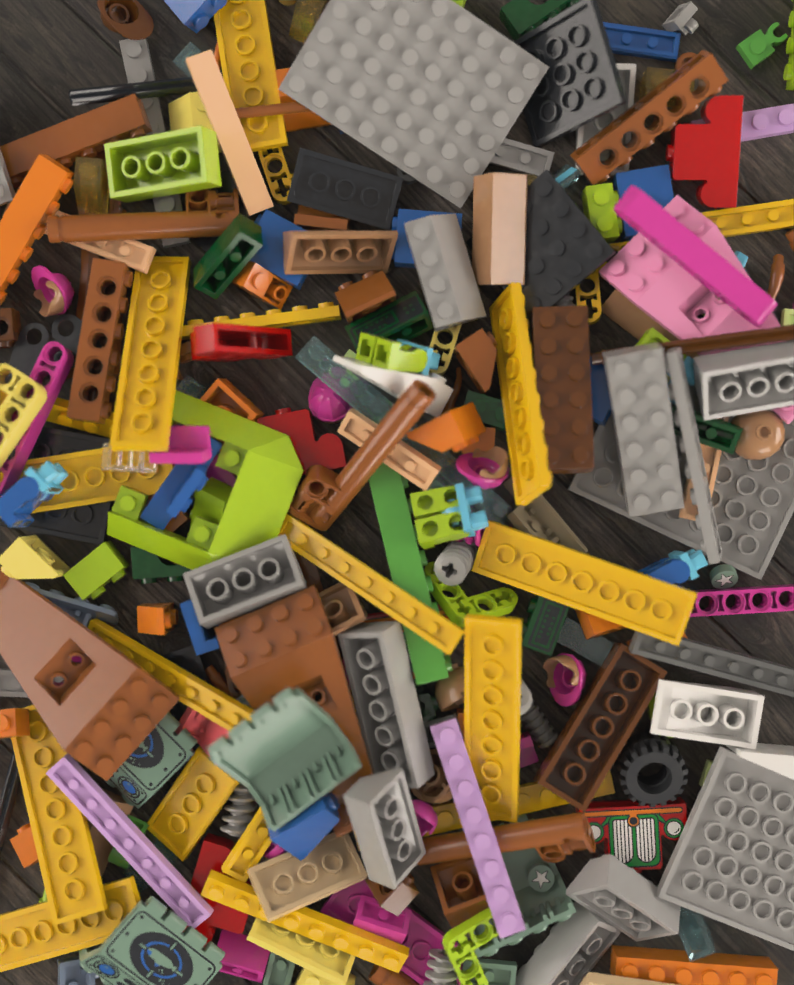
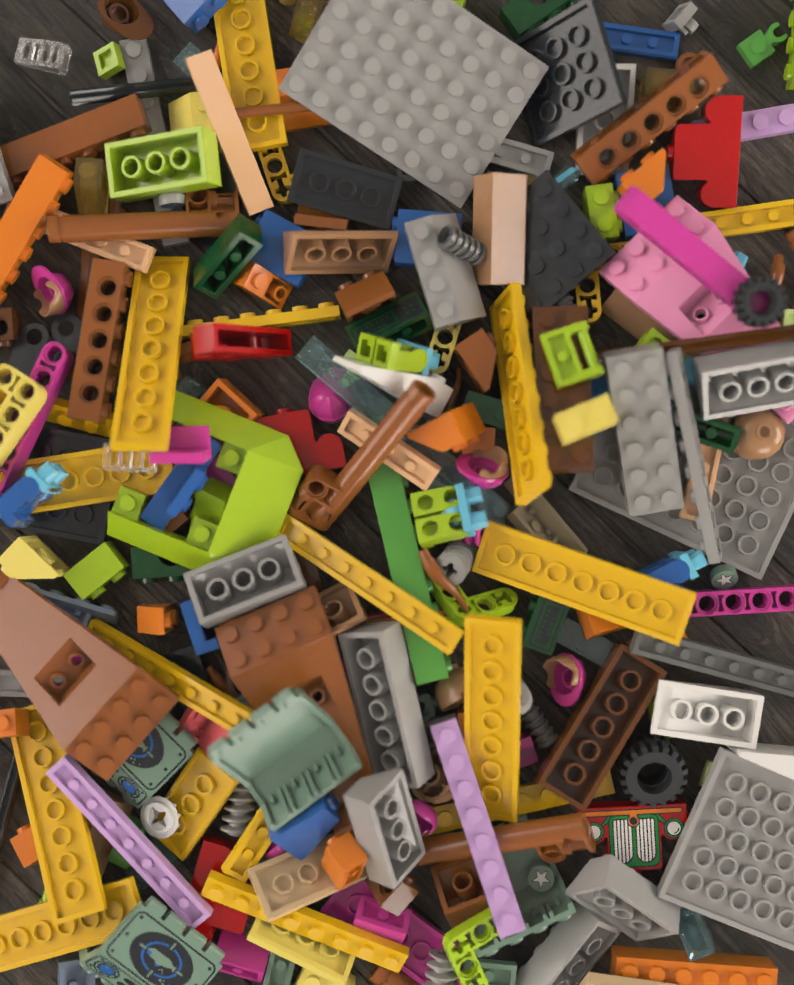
(62, 59): none -> clear slope
(109, 60): none -> lime plate
(152, 809): none -> white gear
(172, 200): none -> light grey tile
(343, 859): none -> orange brick
(435, 573): none -> dark orange animal
(461, 245): none -> dark grey piece
(563, 357): none -> lime plate
(584, 420): none -> light yellow brick
(648, 177): none -> orange slope
(774, 309): none -> black tyre

